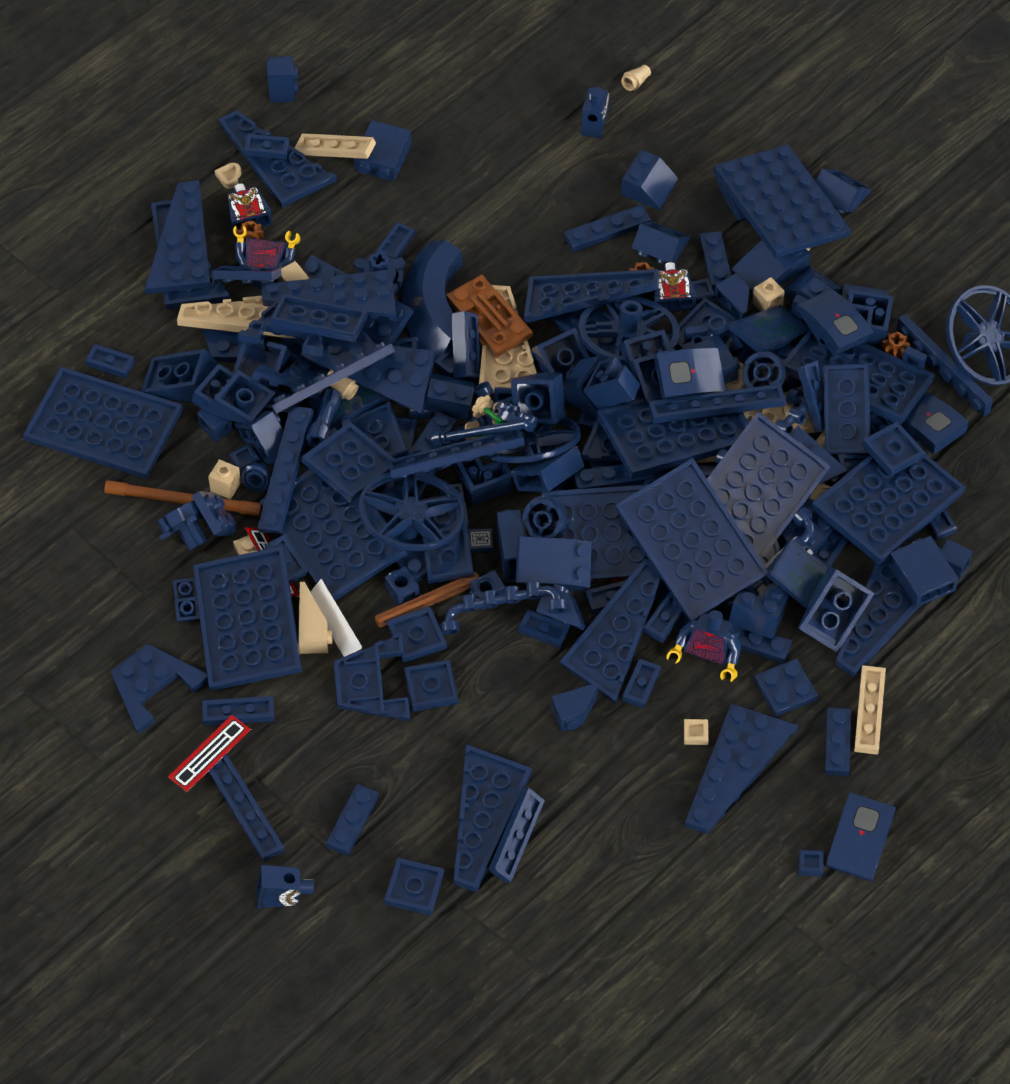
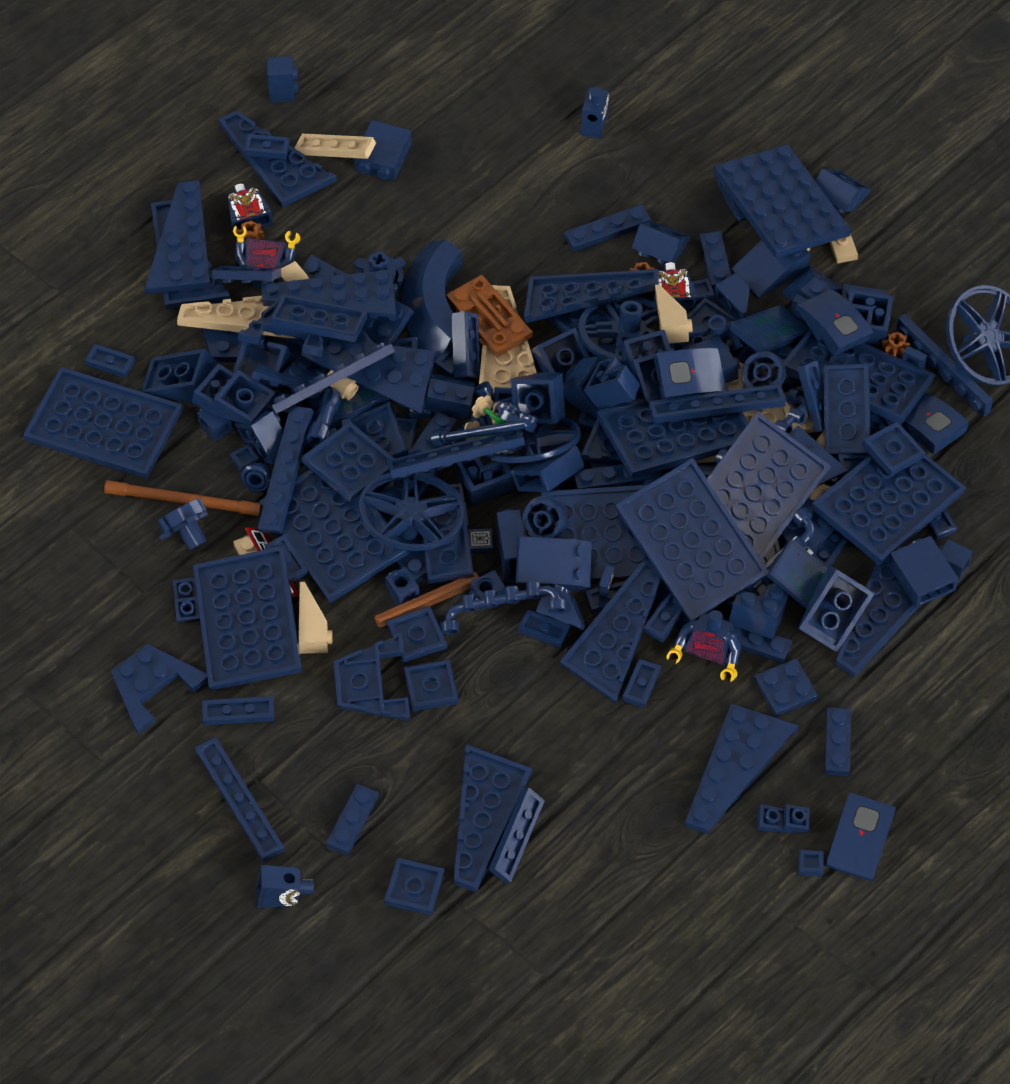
(209, 753): sticker -> none
(213, 511): dark blue plate -> none
(224, 479): tan brick -> none
(229, 175): tan tile -> none
(341, 631): white sticker -> none
(397, 240): dark blue plate -> none
(574, 706): dark blue slope -> none
(606, 581): none -> dark blue tile
(634, 78): tan cone -> none
(648, 180): dark blue slope -> none
(672, 317): none -> tan slope
(695, 732): tan plate -> none
(767, 295): tan brick -> none
(784, 820): none -> dark blue slope
(844, 250): none -> tan plate
(870, 710): tan plate -> none

